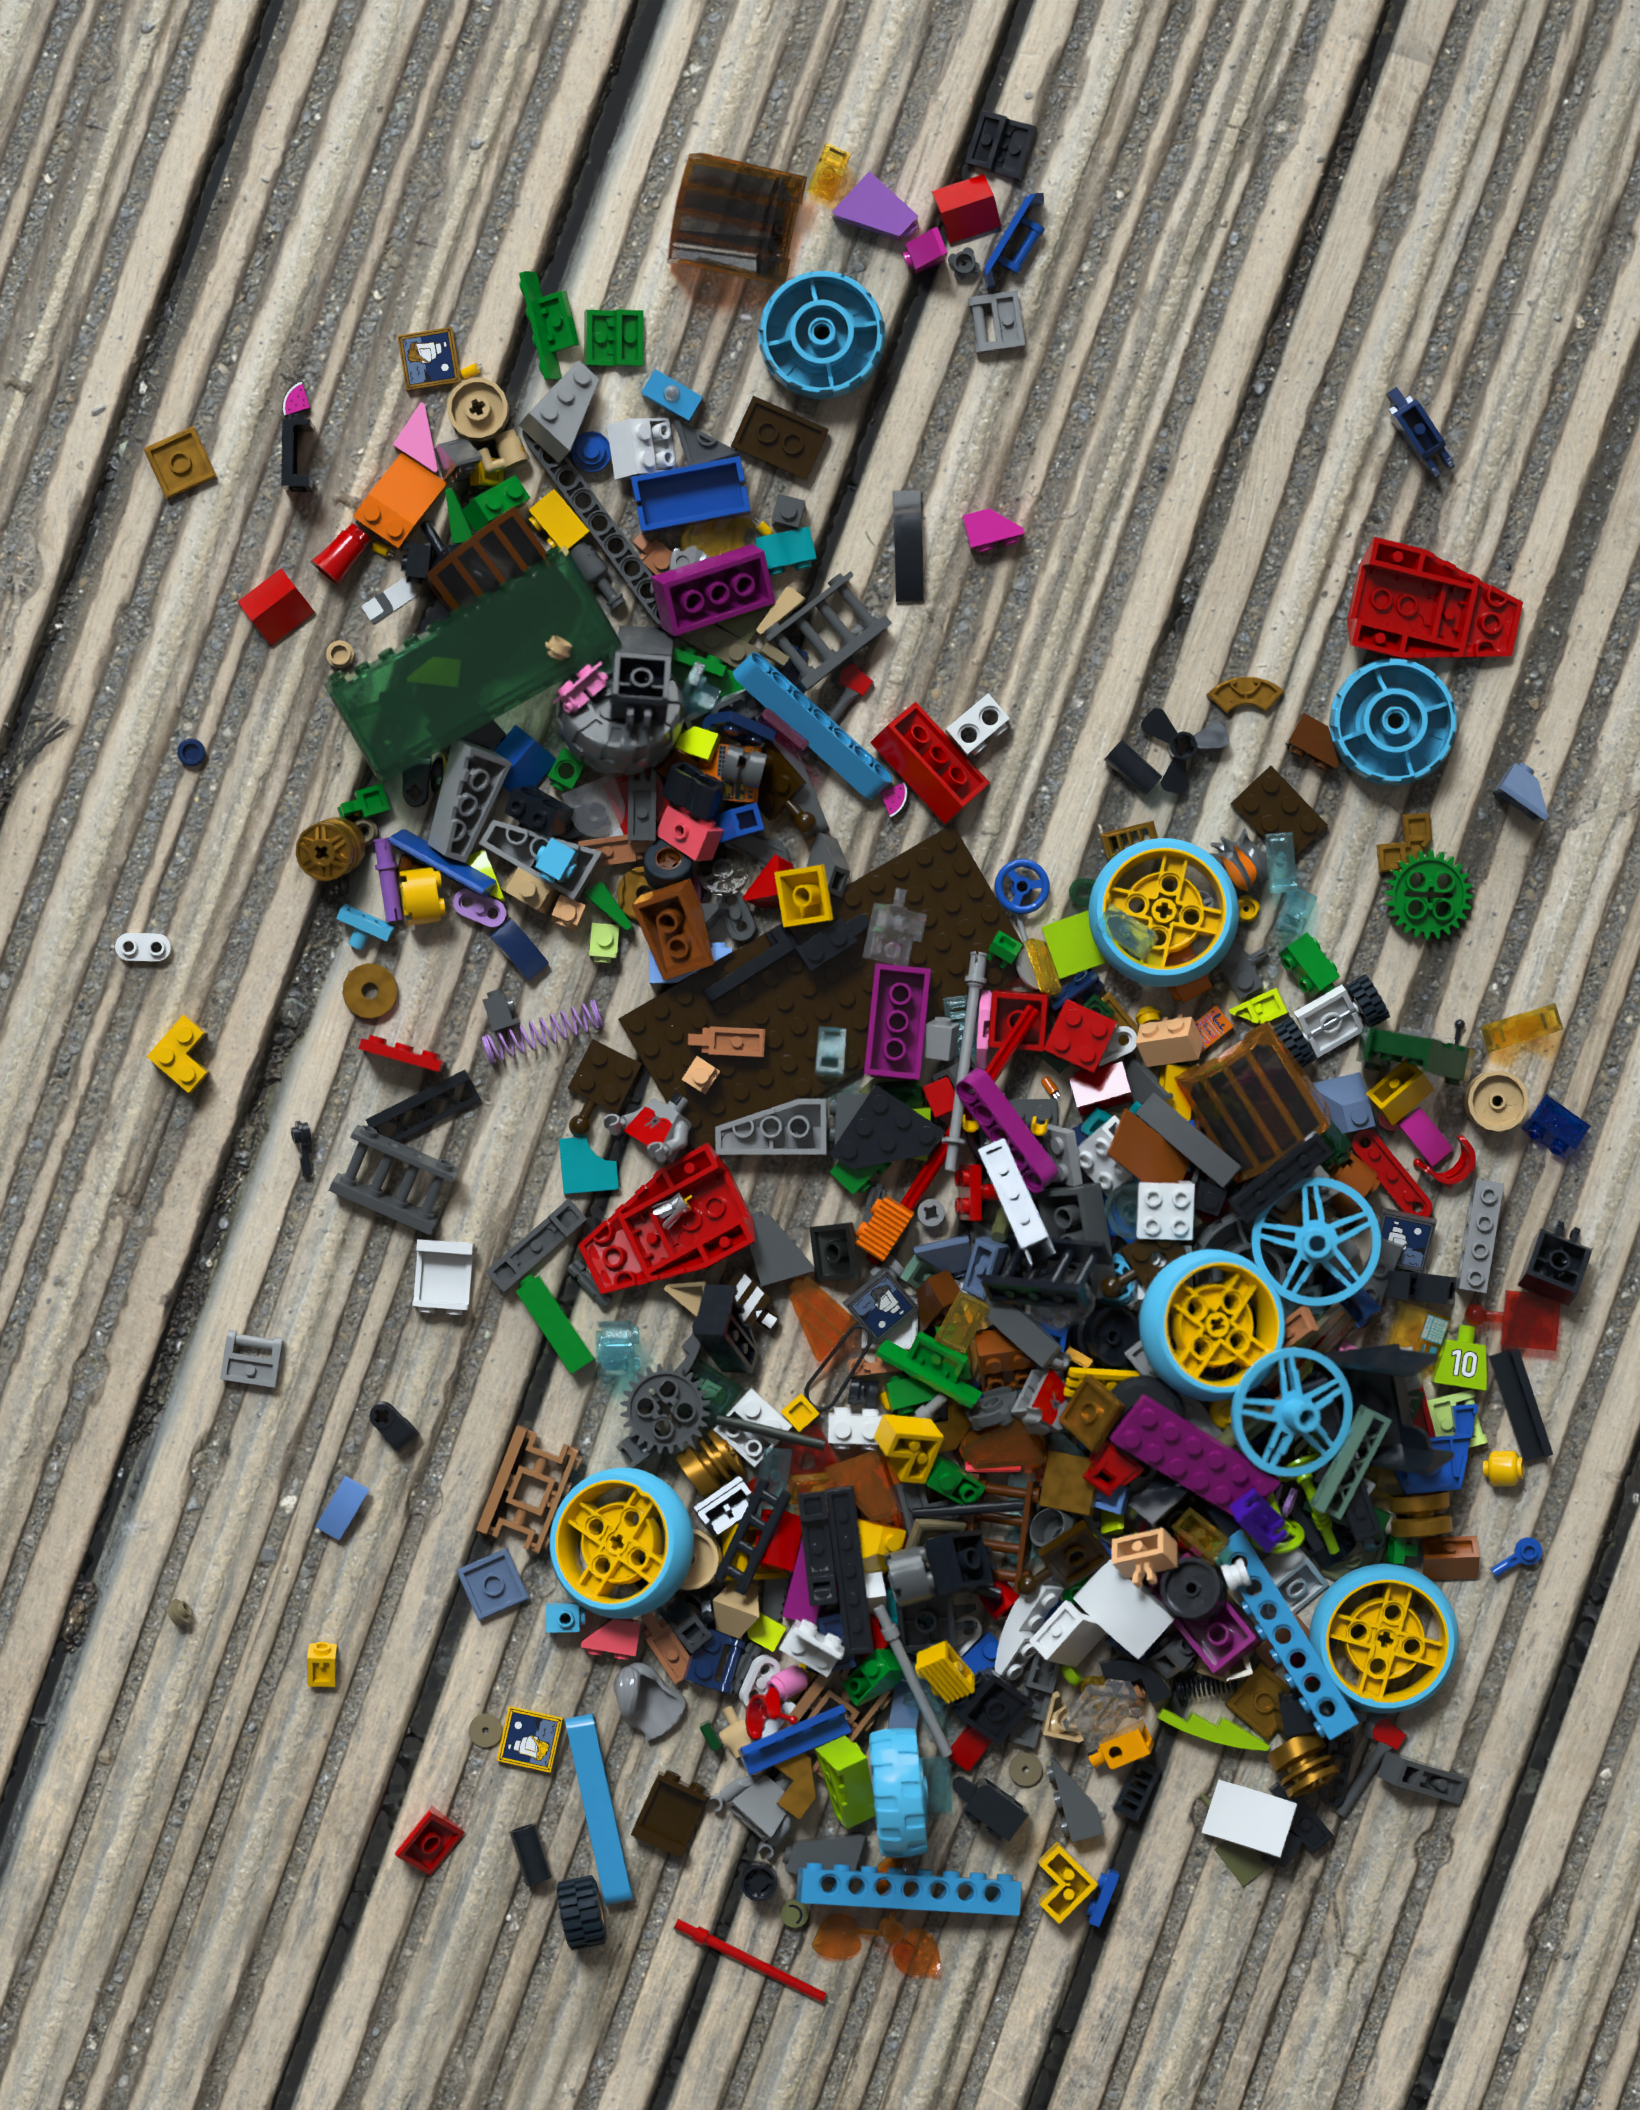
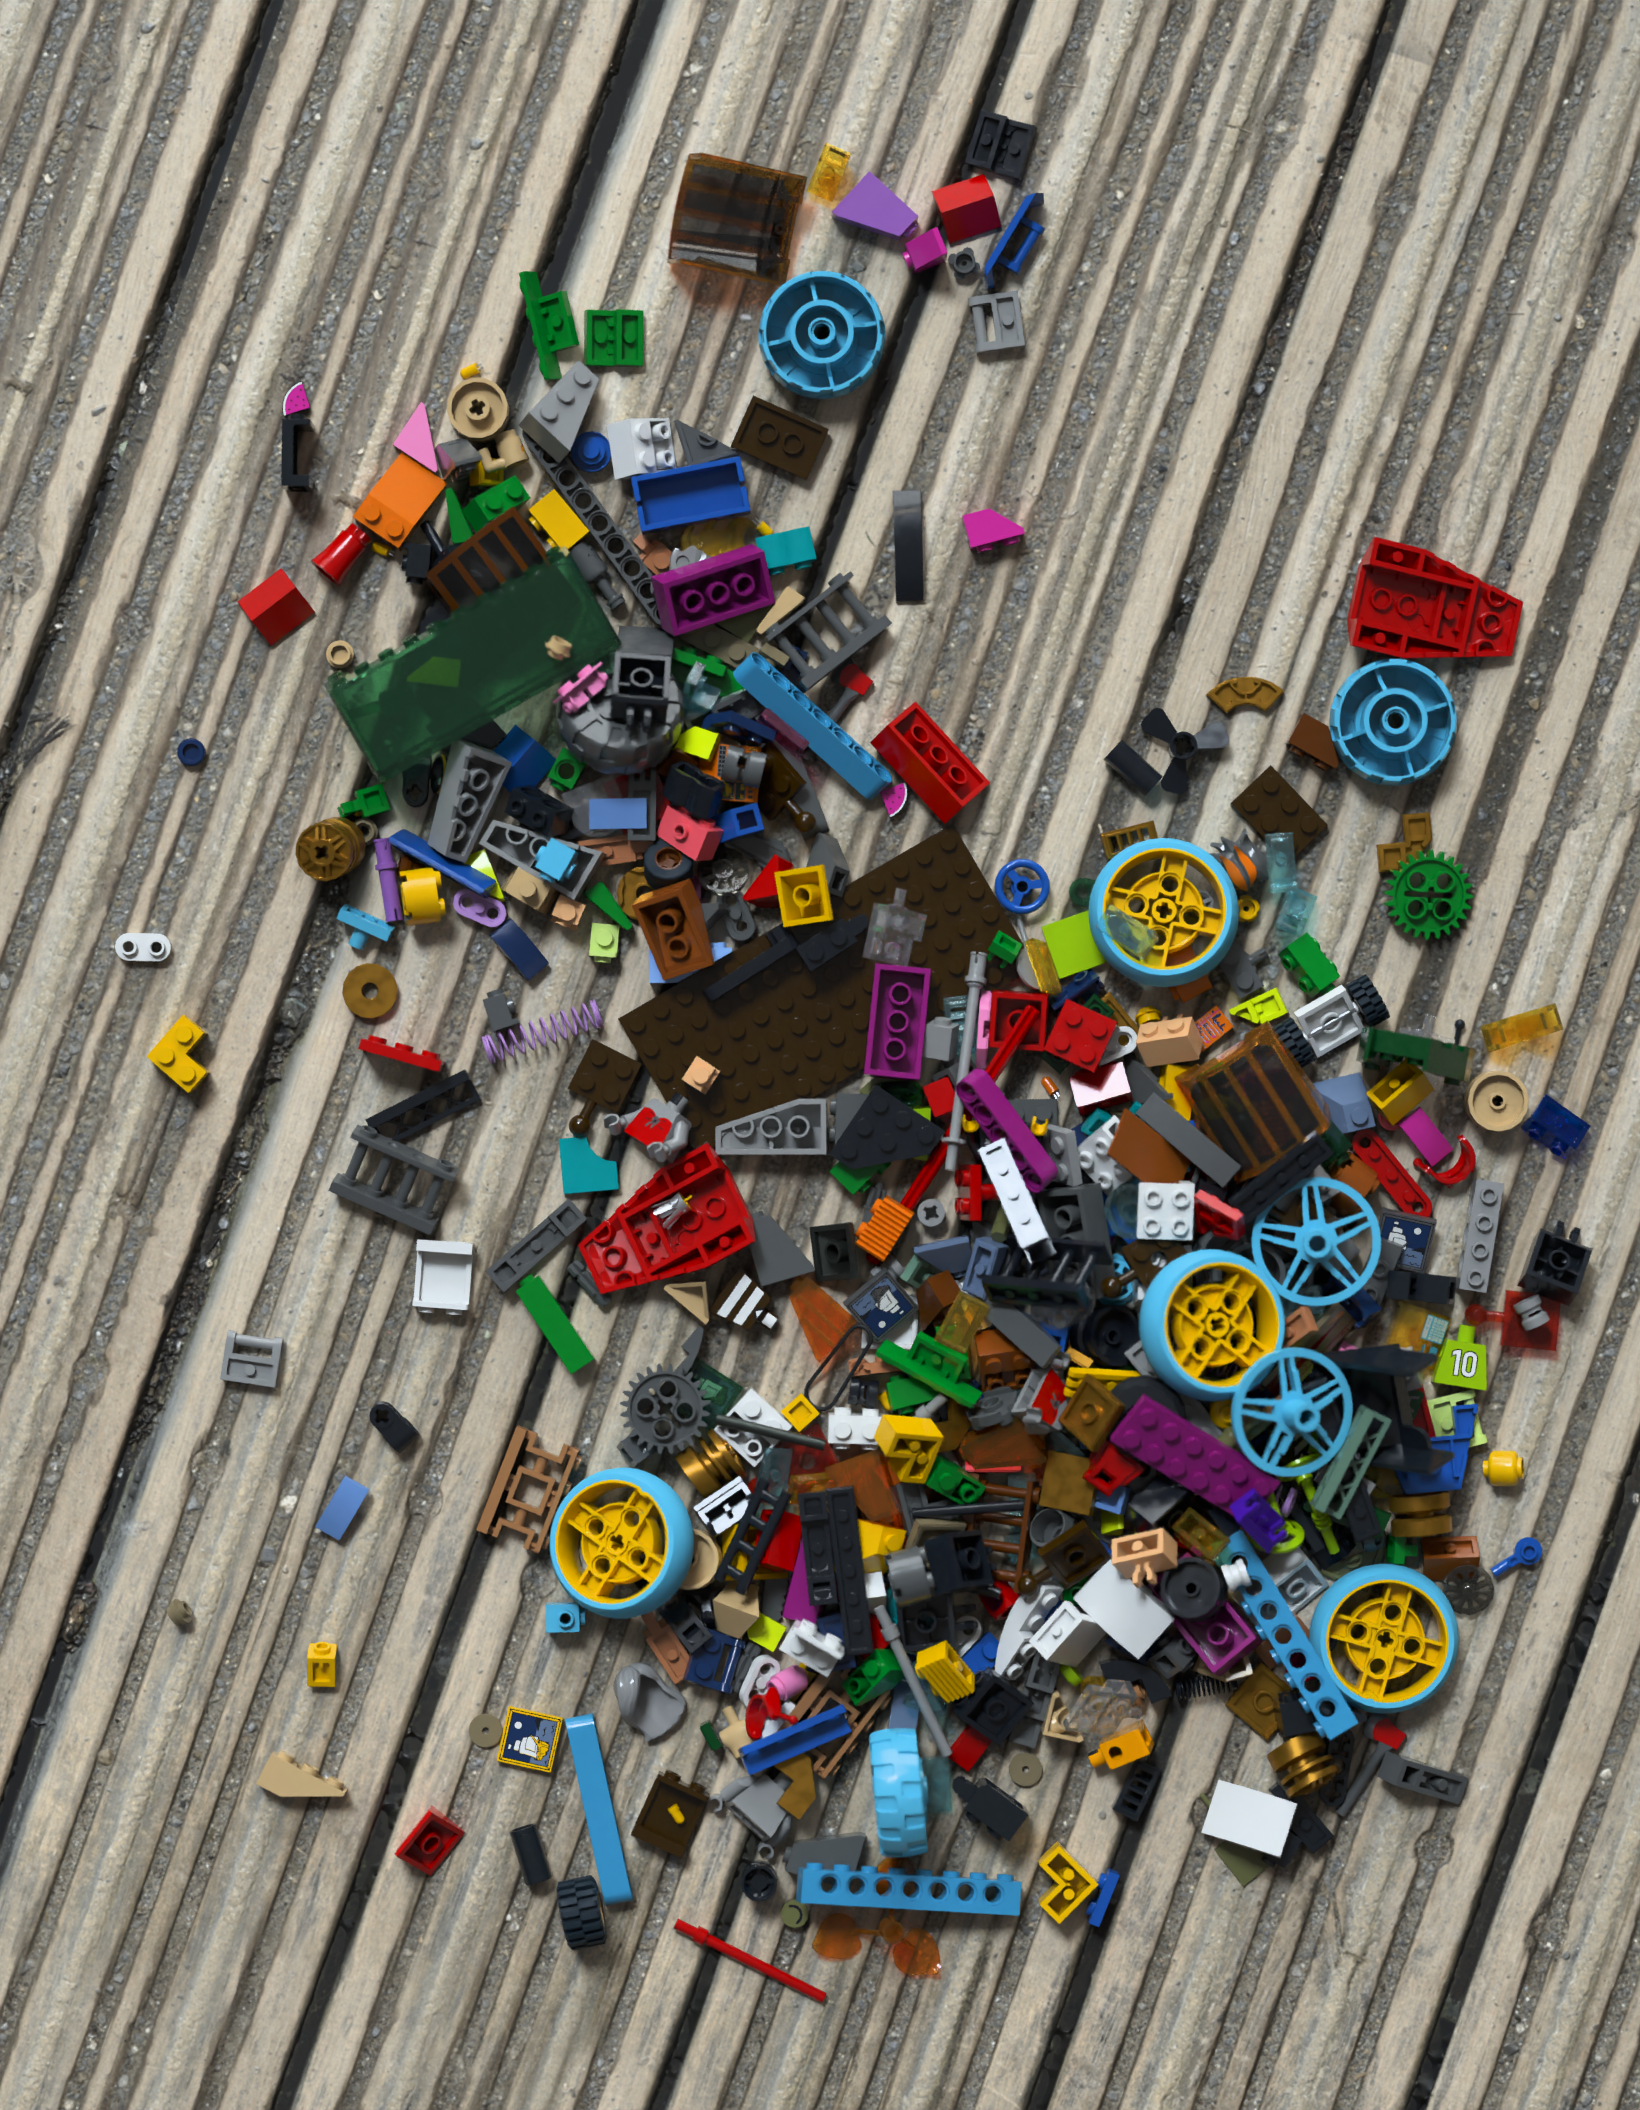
(180, 462): pearl gold tile -> none
(291, 1779): none -> tan slope
(302, 1135): black plate -> none
(389, 600): white sticker -> none
(429, 359): tile -> none
(493, 1584): sand blue tile -> none
(614, 1636): coral slope -> none
(616, 1348): clear light blue brick -> none
(618, 813): none -> medium blue sticker
(672, 396): dark azure piece -> none
(676, 1814): none -> yellow piece
(723, 1331): black wedge -> none
(730, 1041): nougat hinge -> none
(788, 512): dark grey brick -> none
(830, 1051): clear light blue slope -> none
(847, 1781): lime wedge -> none
(973, 720): white brick -> none
(1079, 1809): dark grey slope -> none
(1217, 1217): none -> red wing
(1221, 1732): lime slope -> none
(1418, 431): dark blue hinge -> none
(1468, 1589): none -> clear smoke wheel
(1520, 1404): black fence -> none
(1523, 792): sand blue slope -> none
(1529, 1306): none -> light grey wheel

